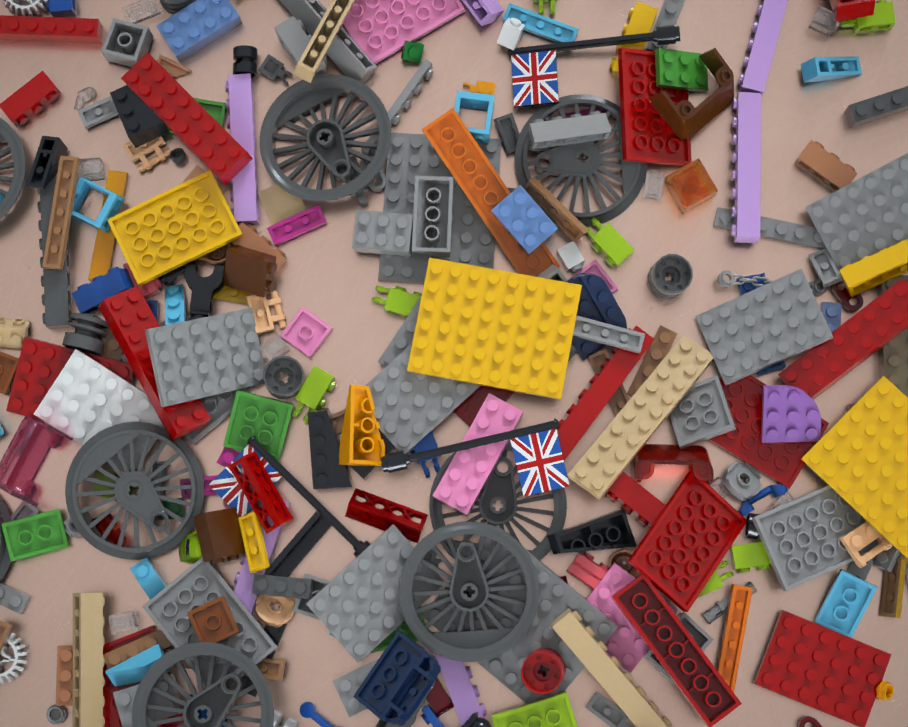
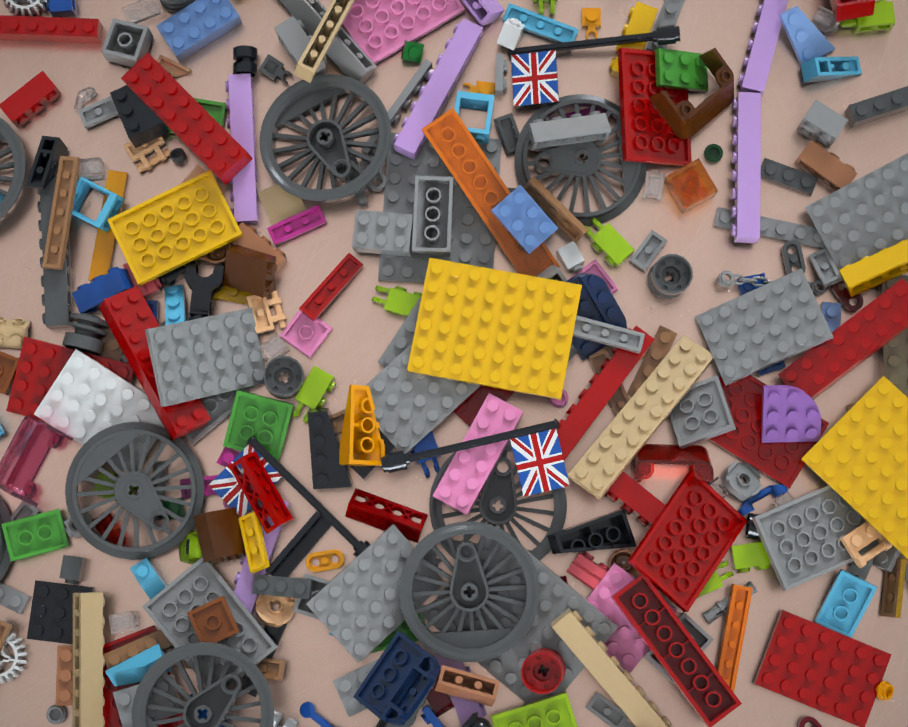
(53, 611): none -> black plate
(72, 569): none -> dark grey brick
(325, 561): none -> light orange plate
(331, 287): none -> red plate
(439, 87): none -> lavender brick
(467, 685): none -> nougat brick
(501, 83): none -> light grey plate
(560, 403): none -> bright pink plate
(591, 19): none -> light orange plate
(648, 250): none -> light grey plate
(713, 153): none -> dark green tile
(788, 177): none -> dark grey plate
(795, 259): none -> dark grey plate
(804, 35): none -> light blue wing
(822, 124): none -> light grey brick

